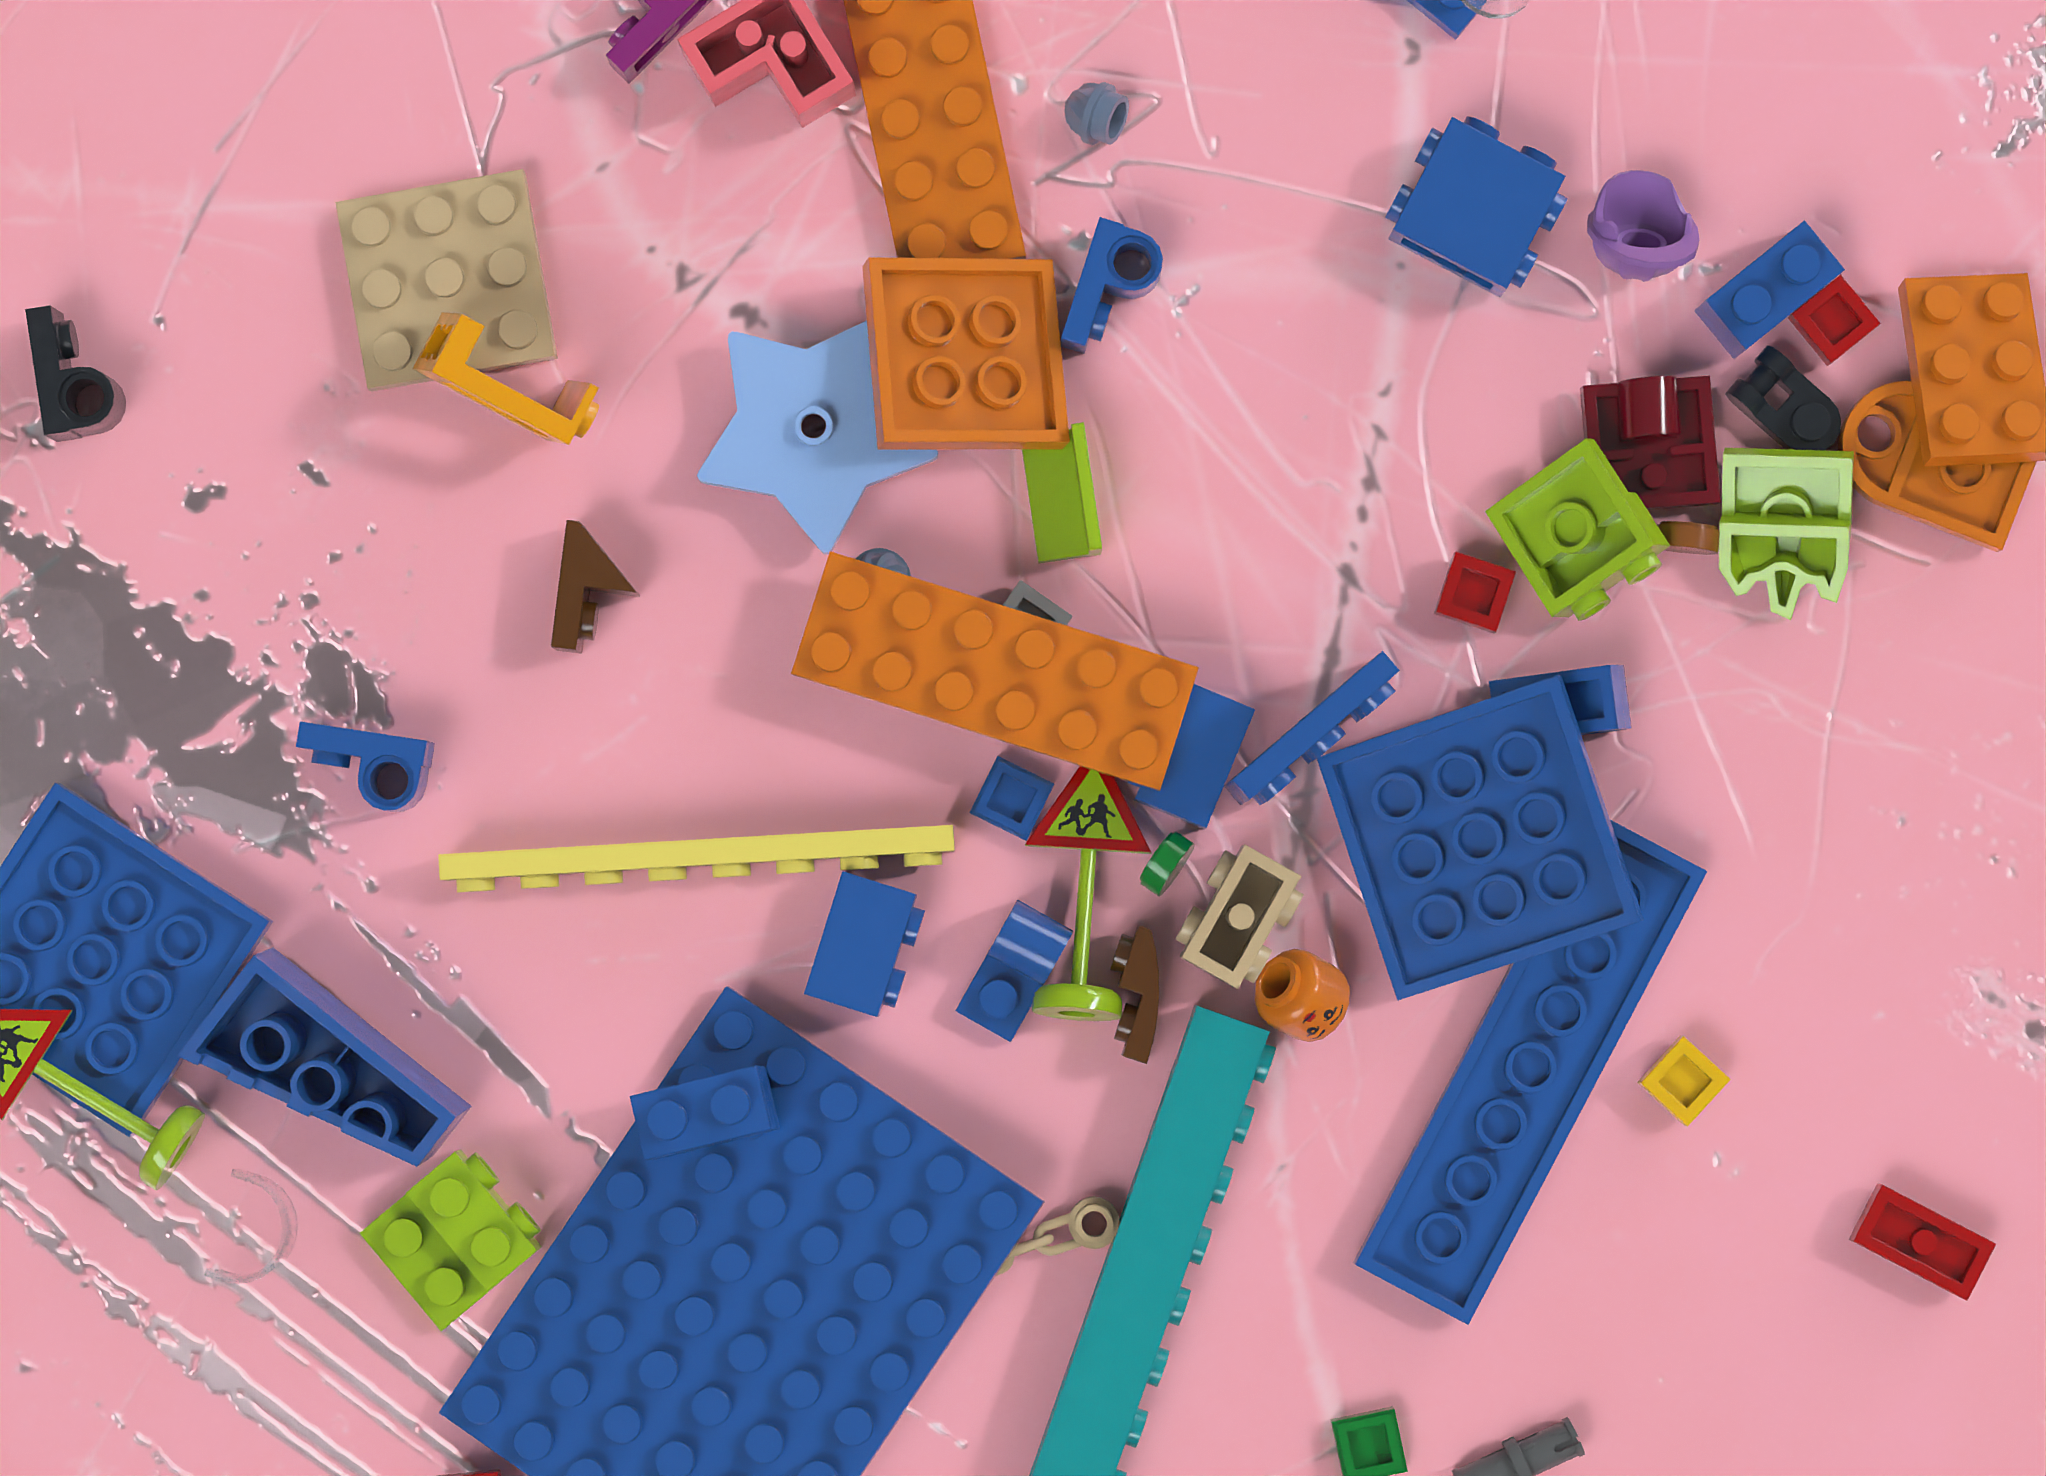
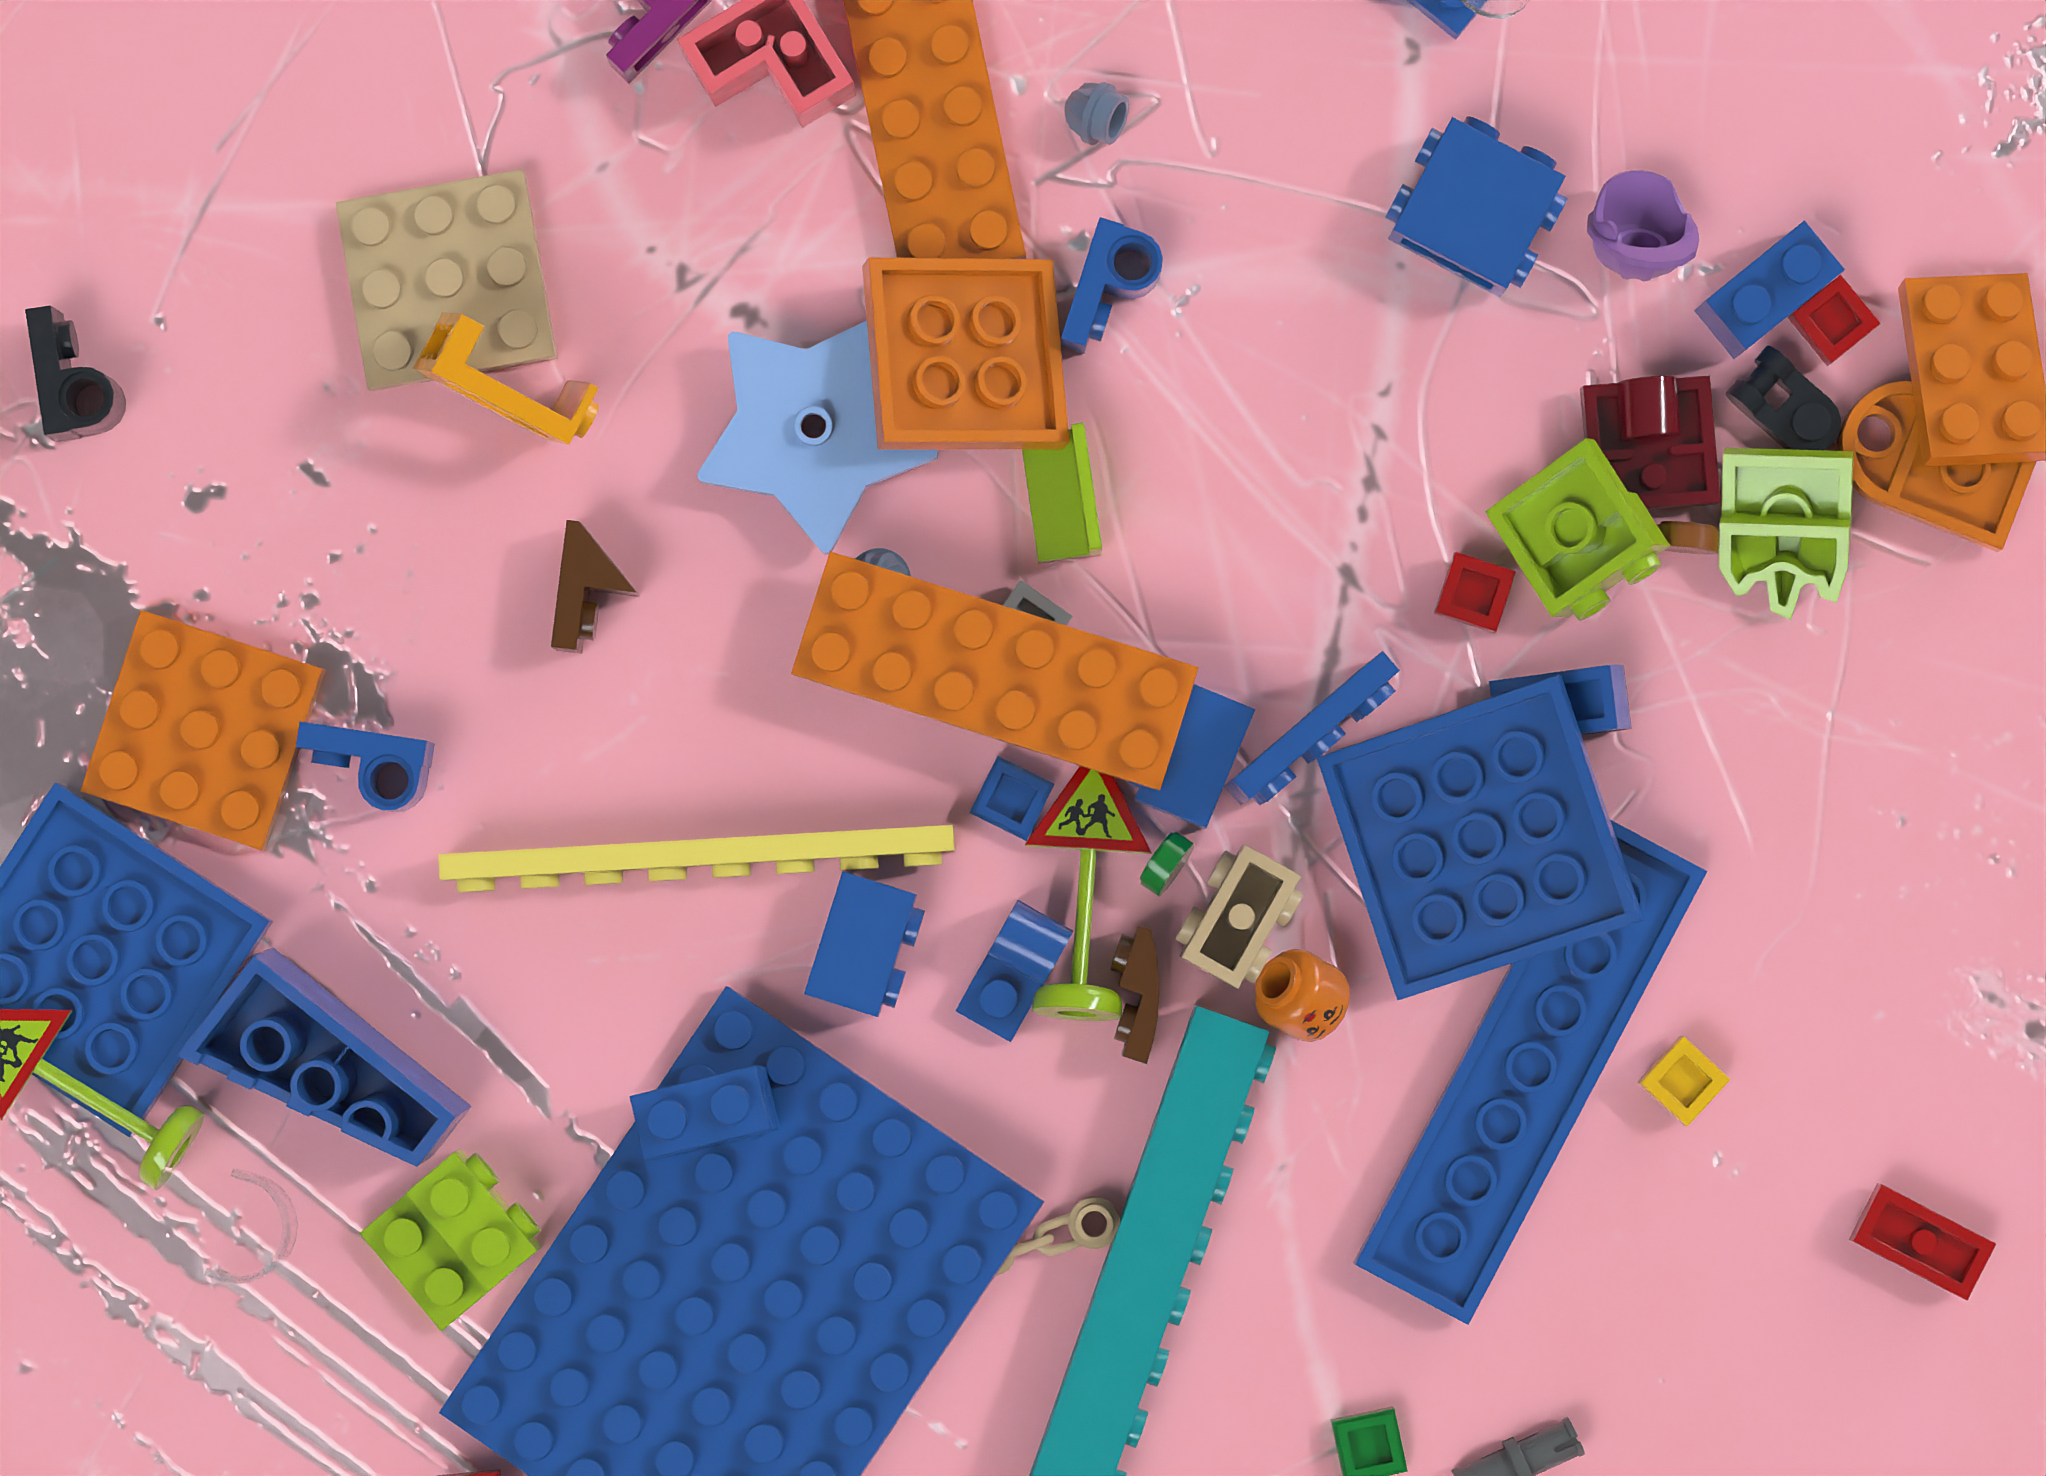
(202, 730): none -> orange plate

